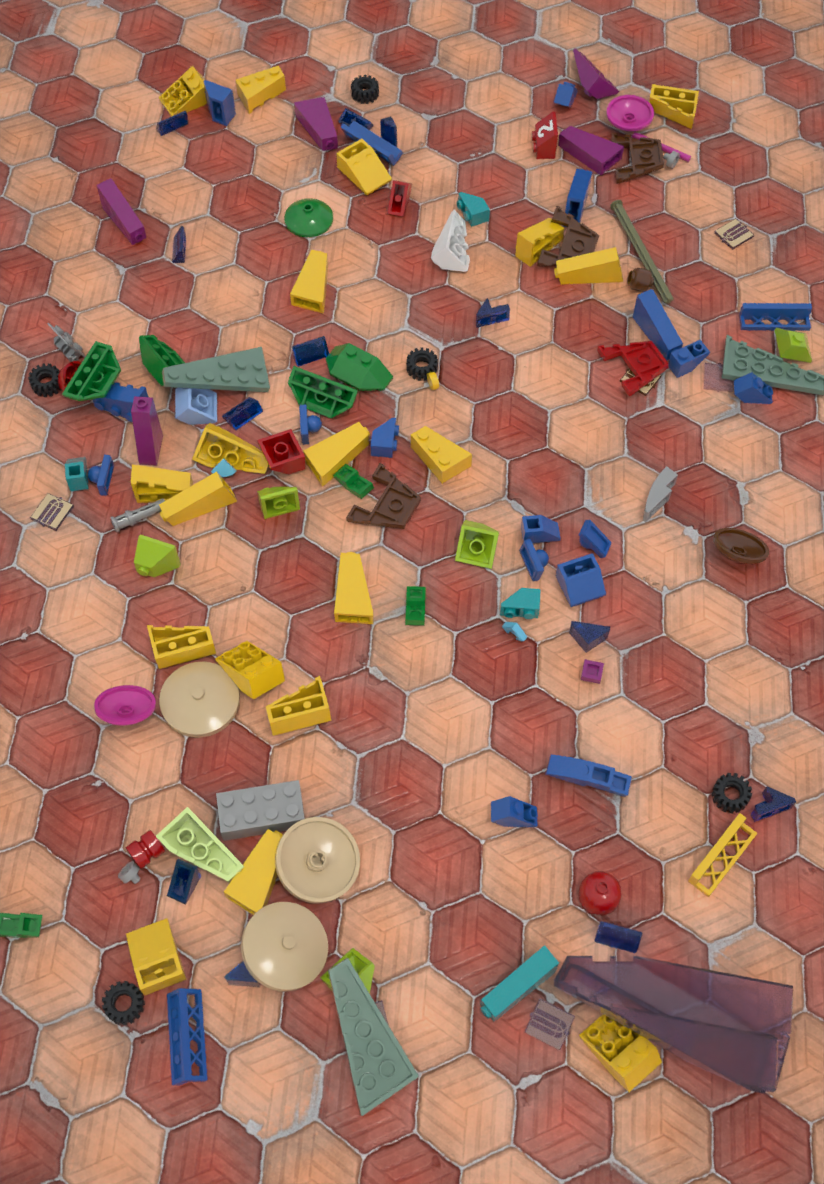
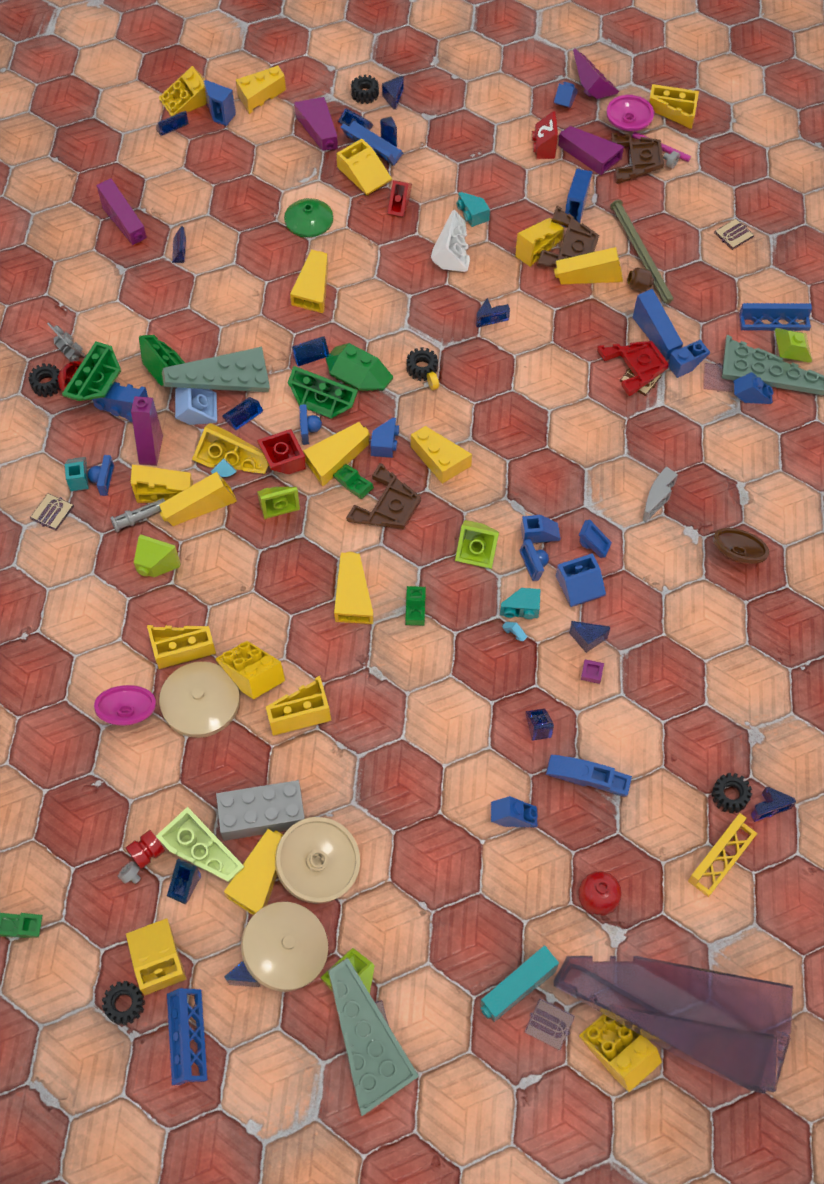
(393, 90): none -> clear blue slope
(539, 724): none -> clear blue slope
(618, 937): clear blue slope -> none

